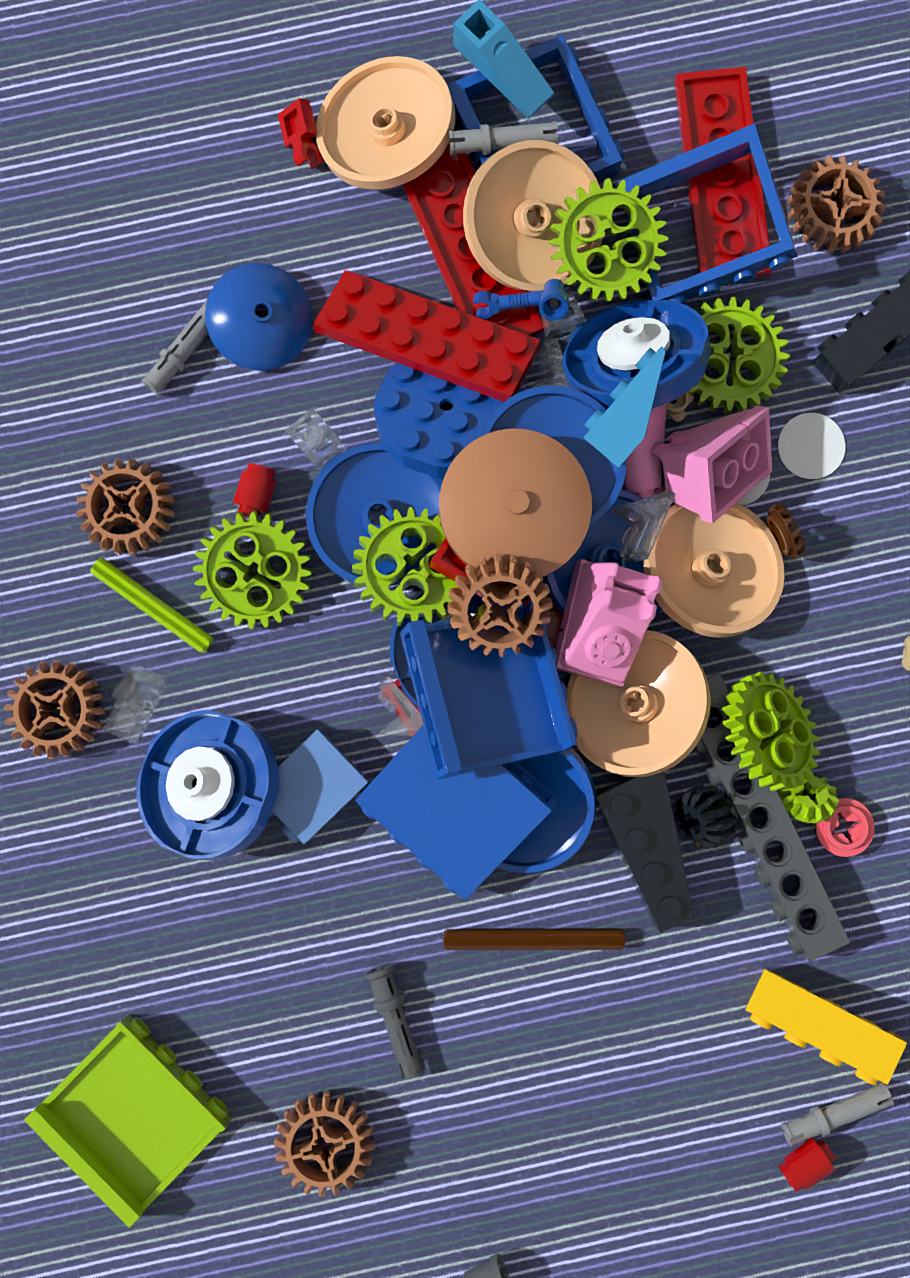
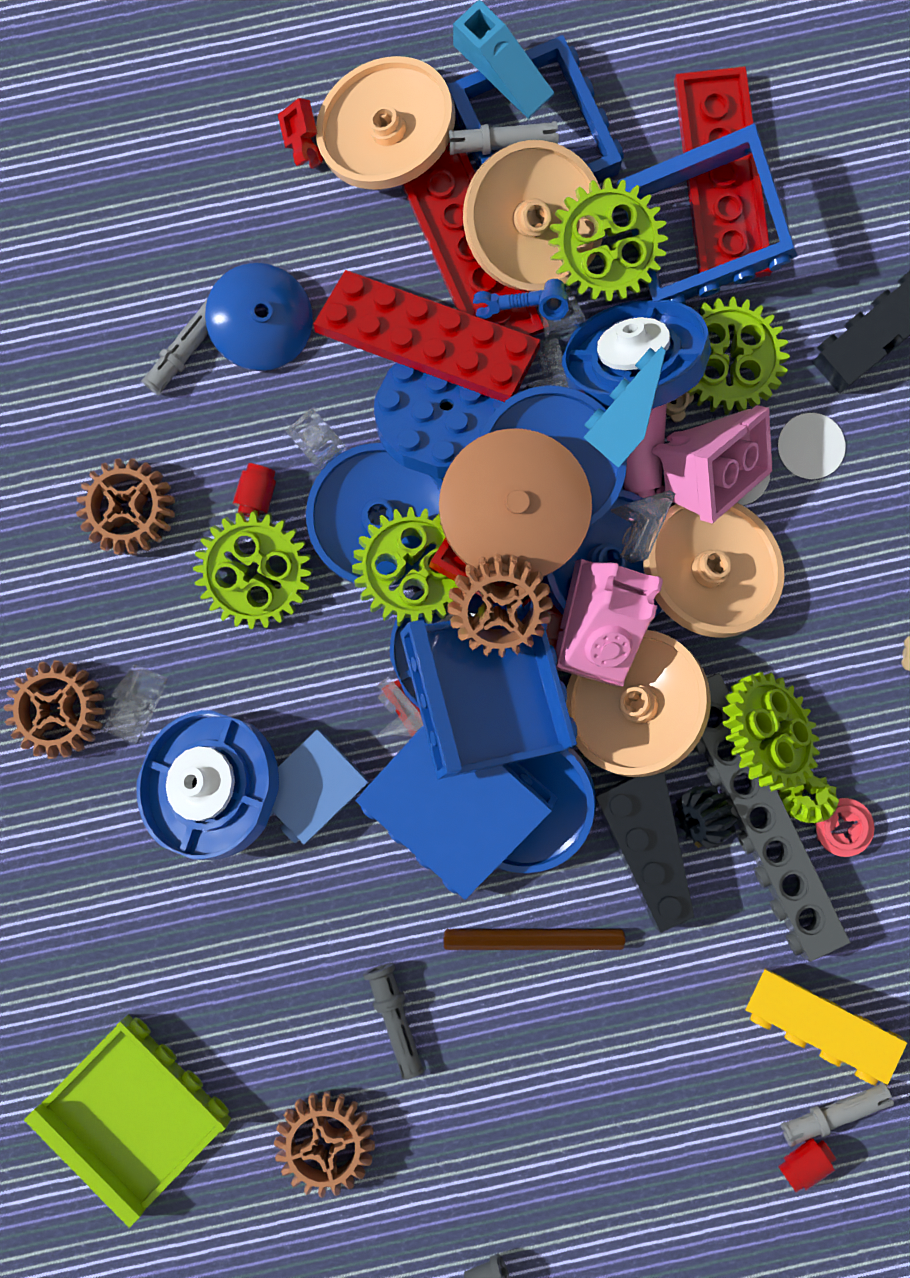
(152, 605): lime axle -> none
(785, 531): reddish brown gear -> none
(853, 195): nougat gear -> none

